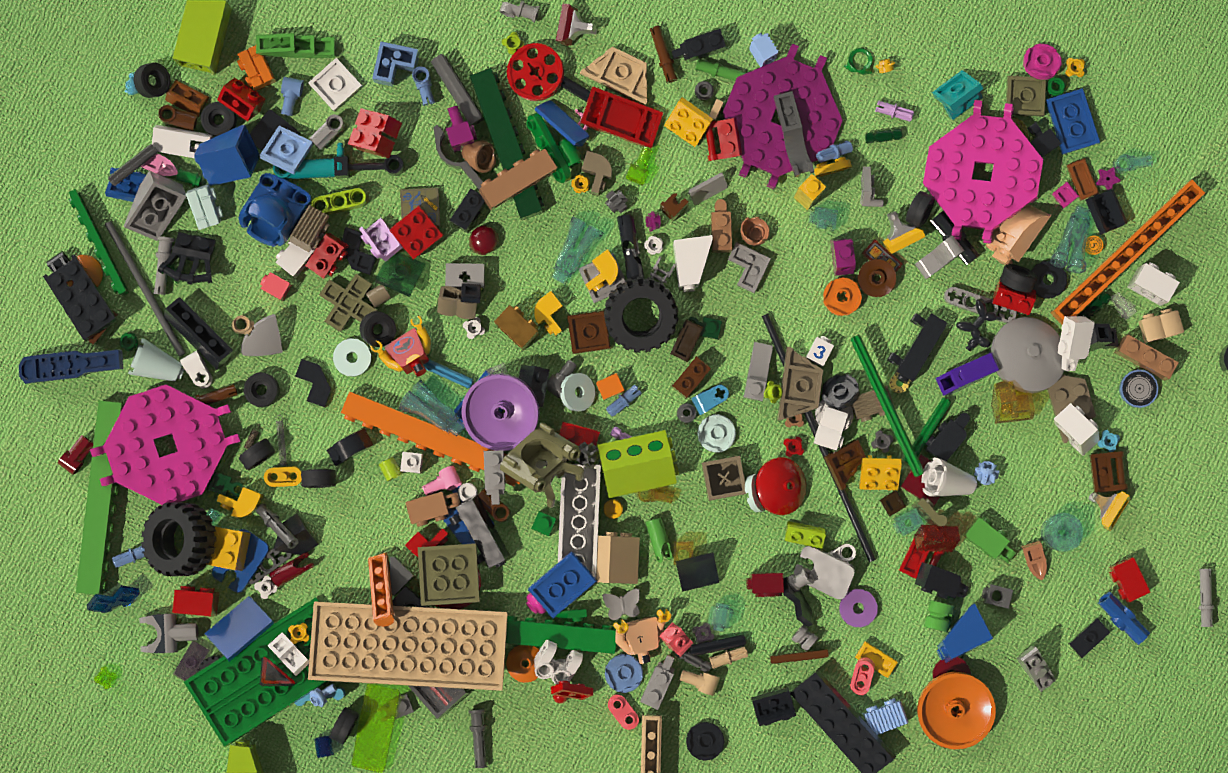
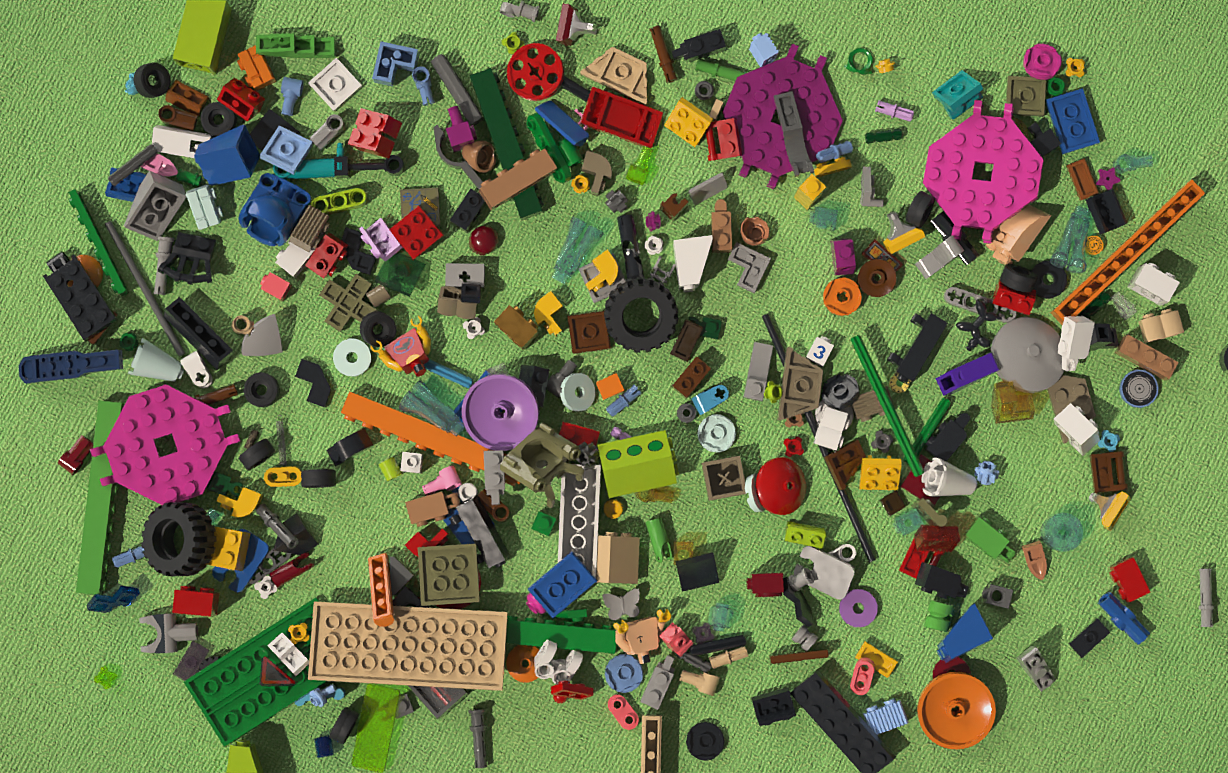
(239, 628): blue tile -> none
(1065, 195): dark pink tile -> none

